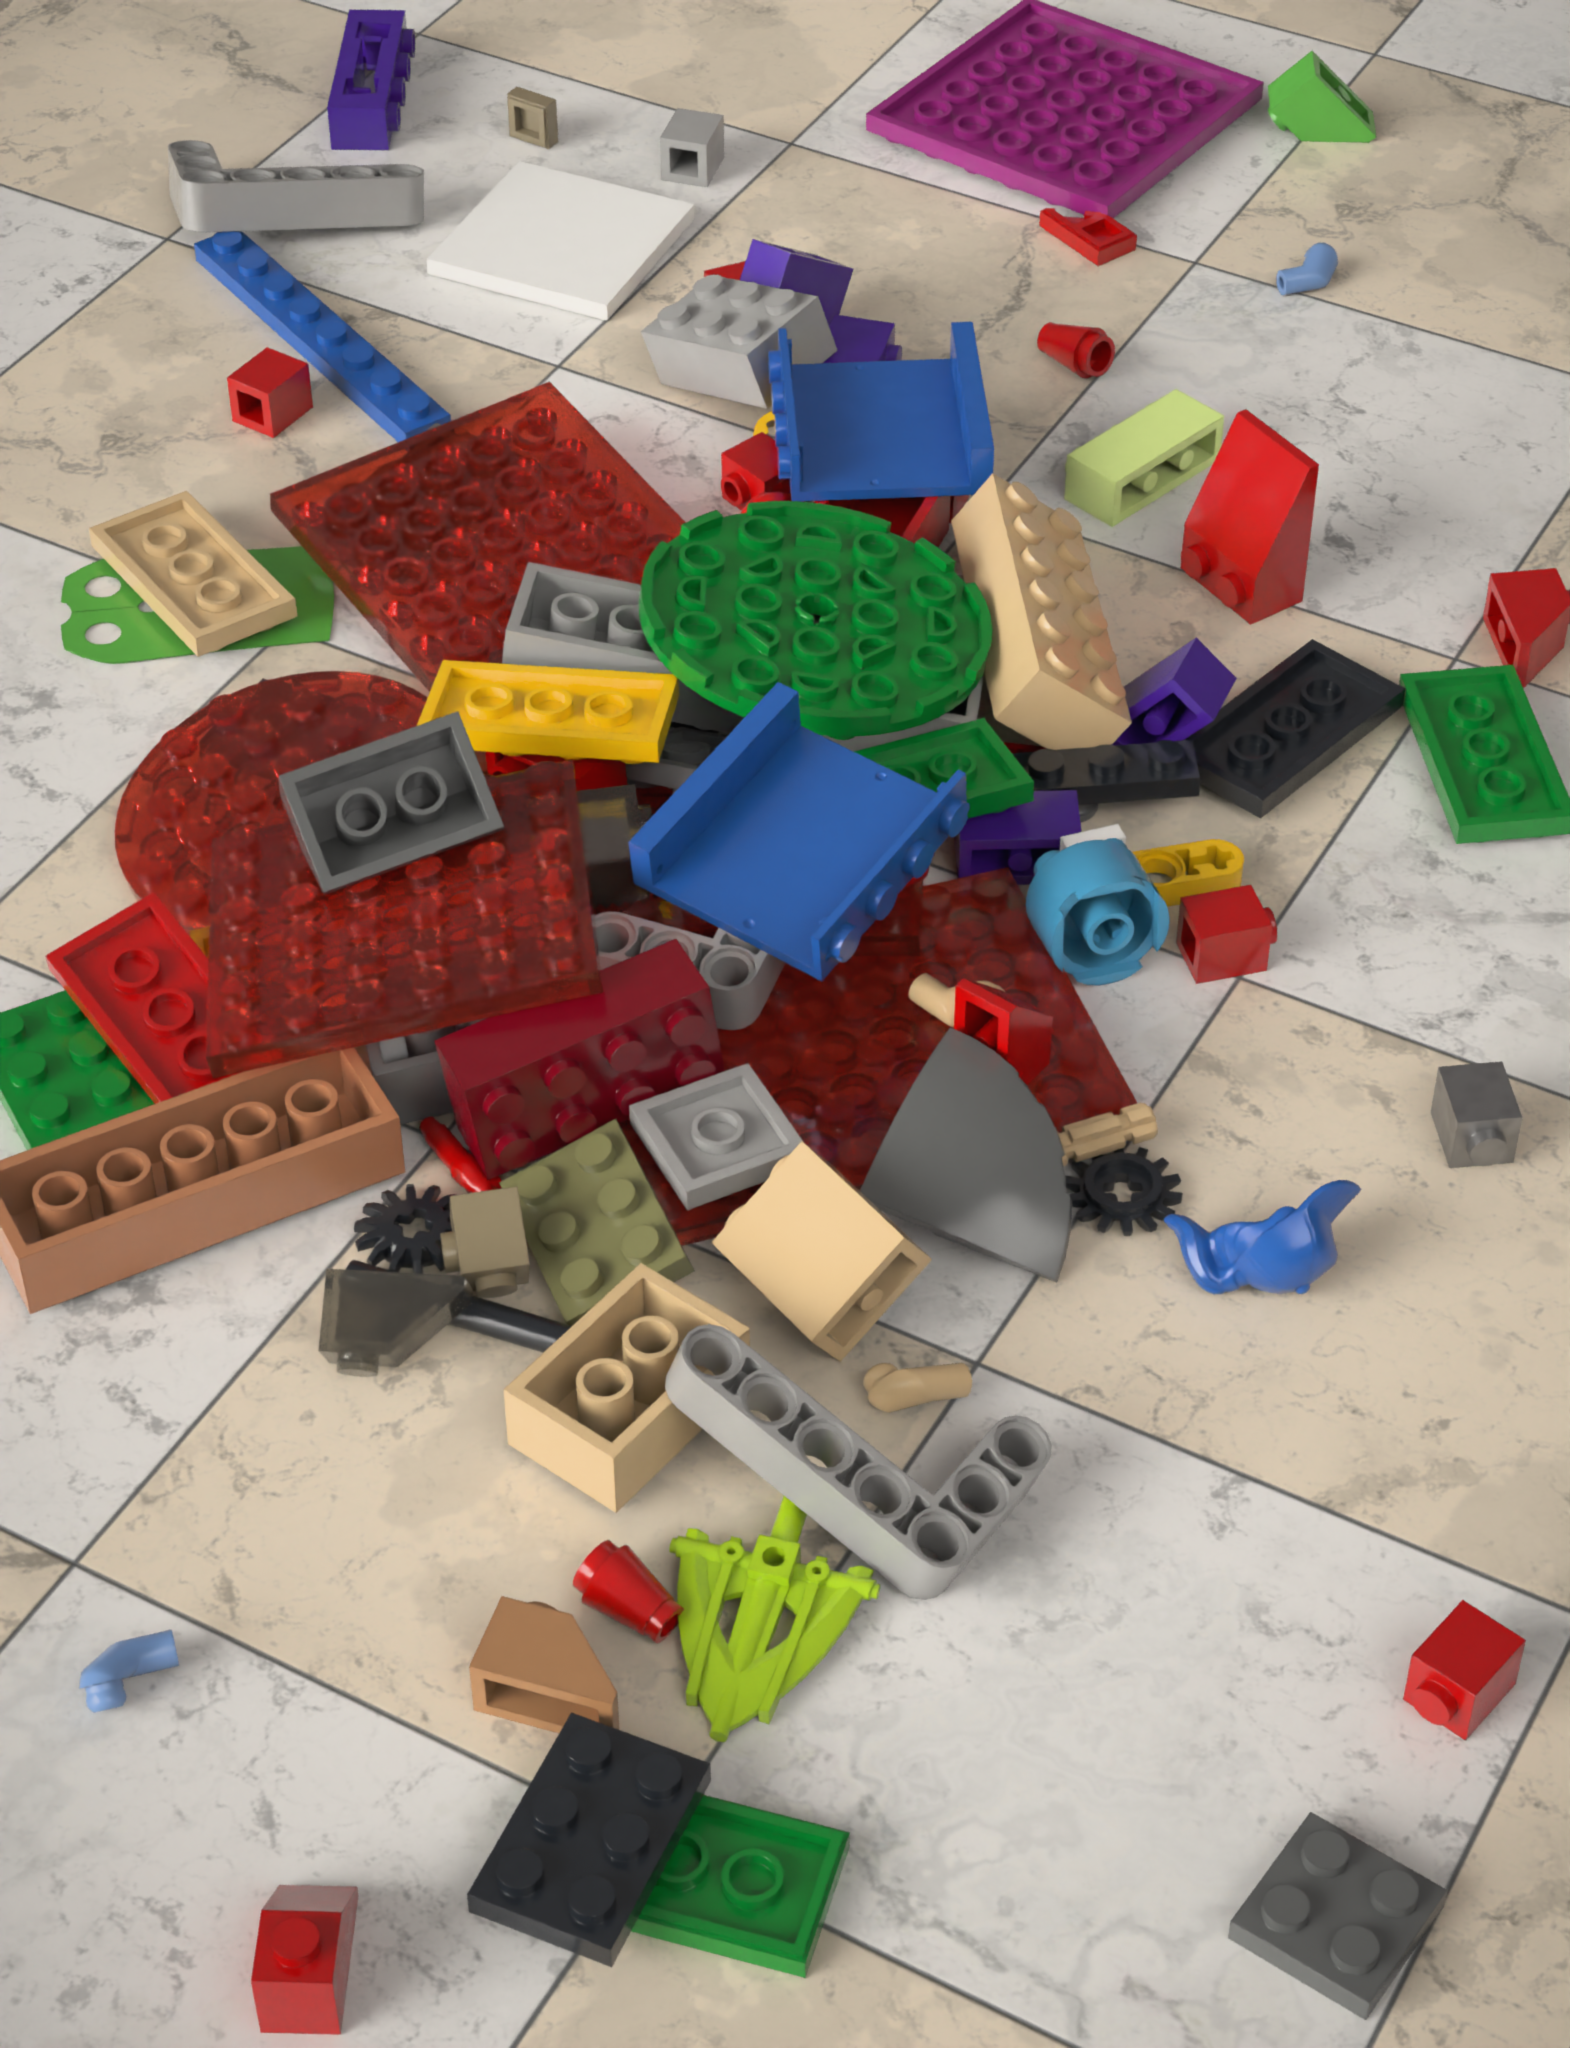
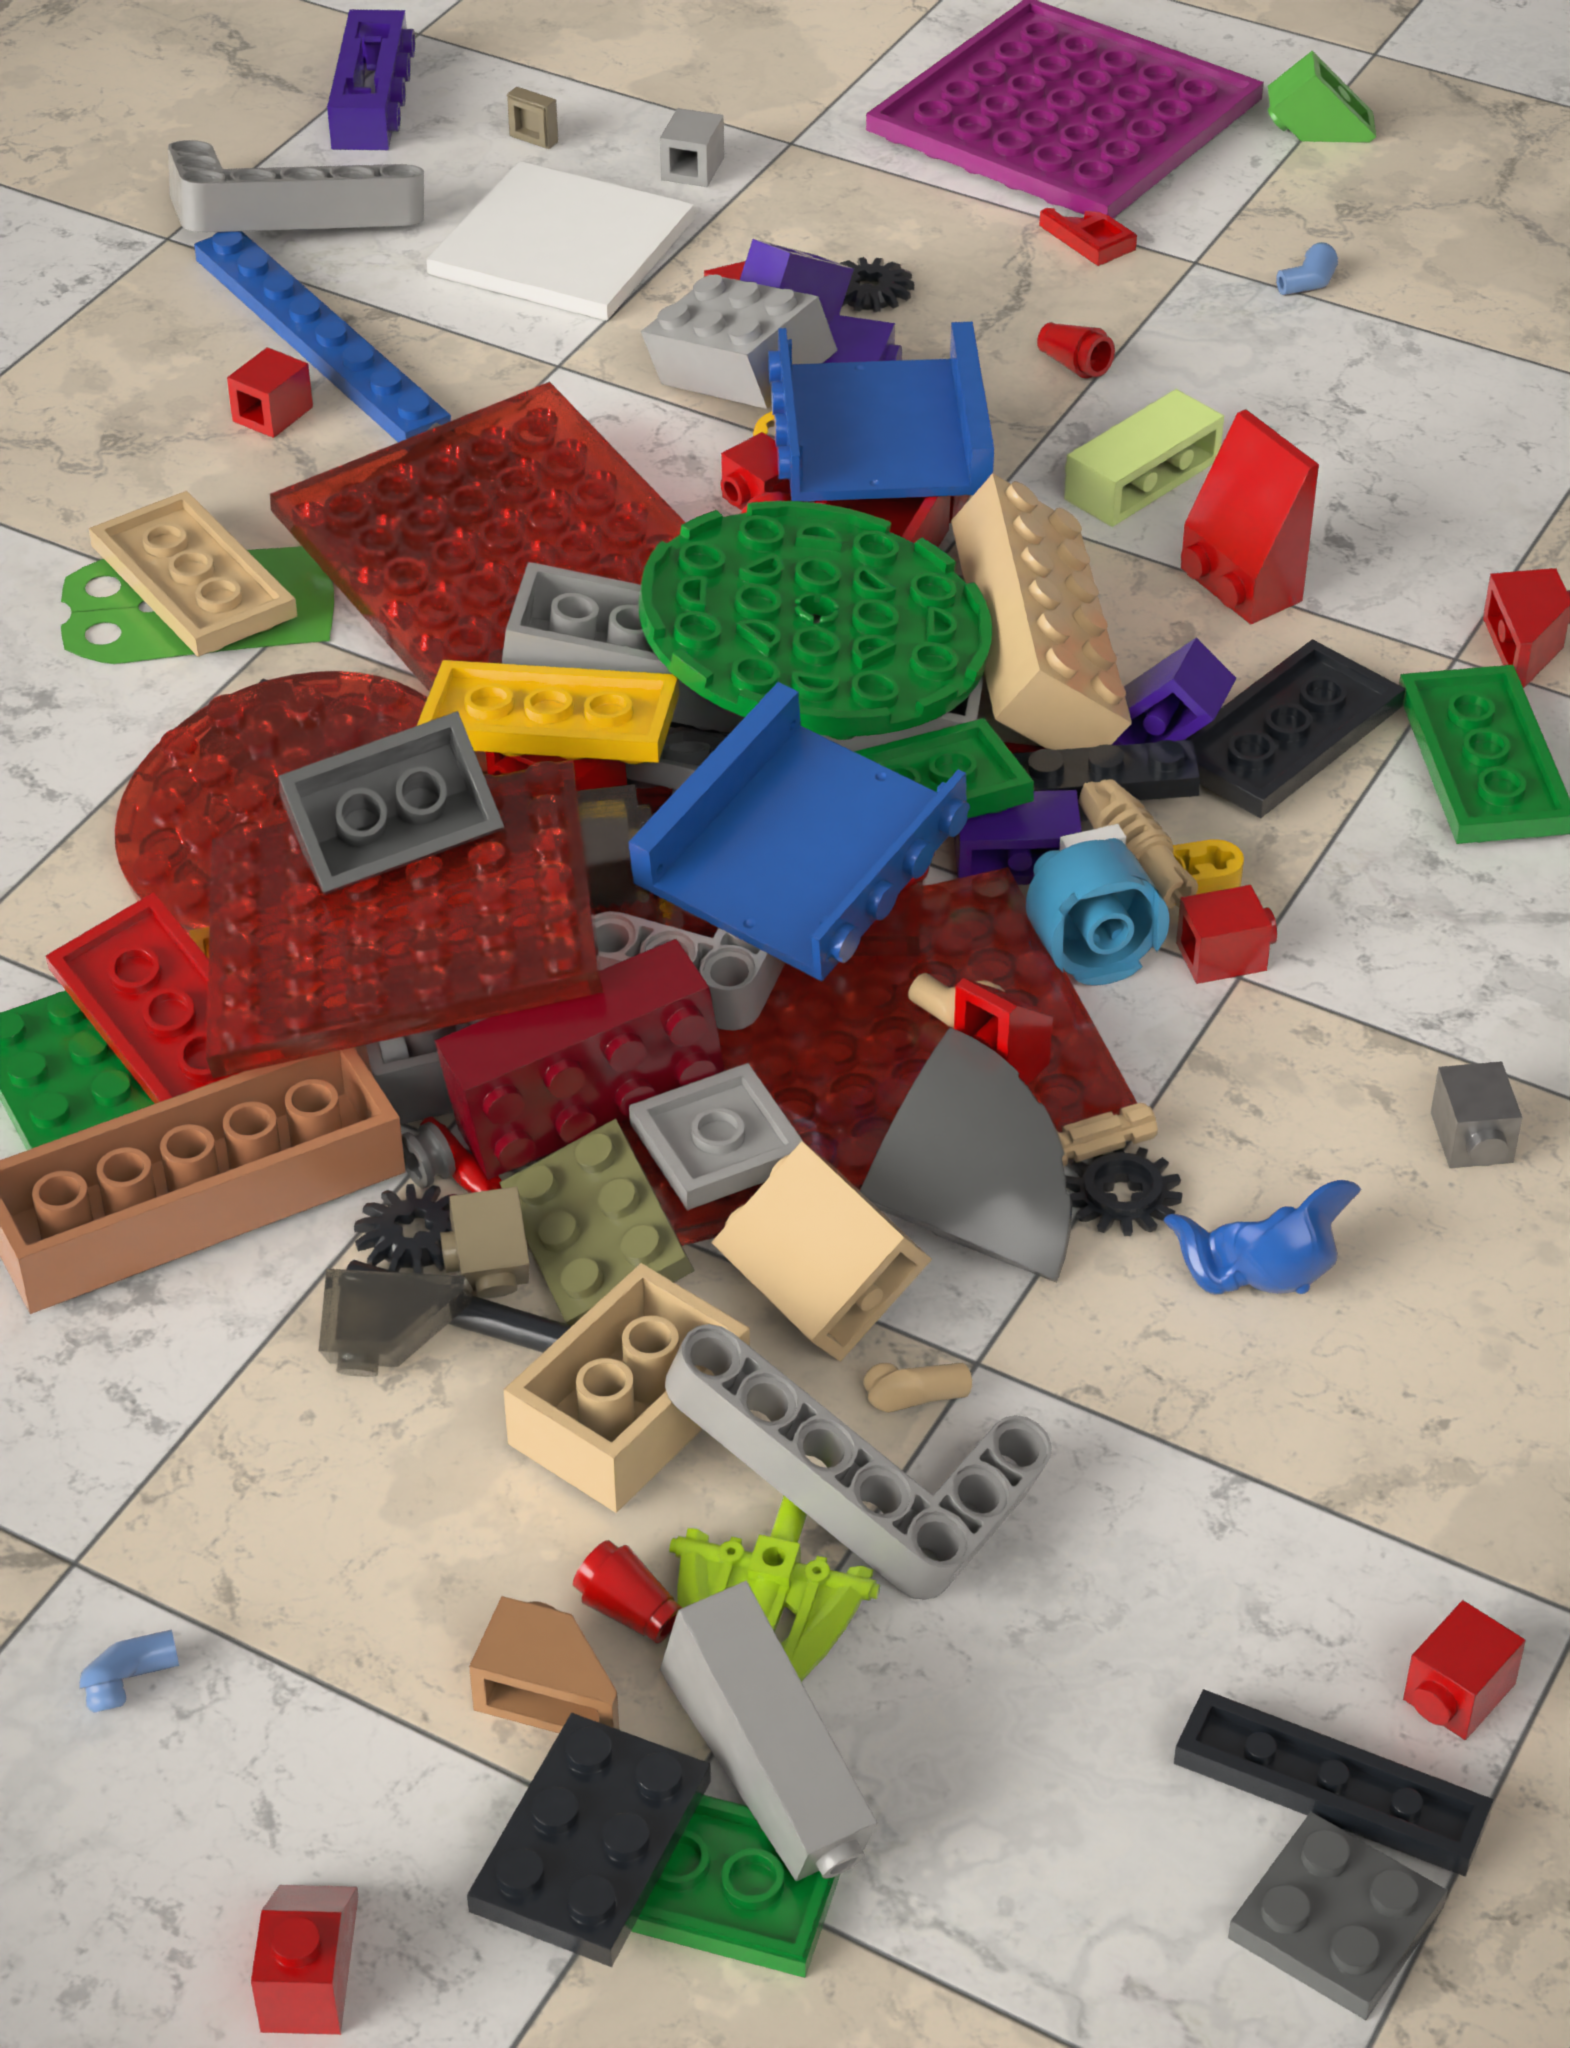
(427, 1155): none -> dark grey bush
(767, 1733): none -> light grey slope
(891, 280): none -> black gear
(1110, 804): none -> tan hinge
(1334, 1781): none -> black plate

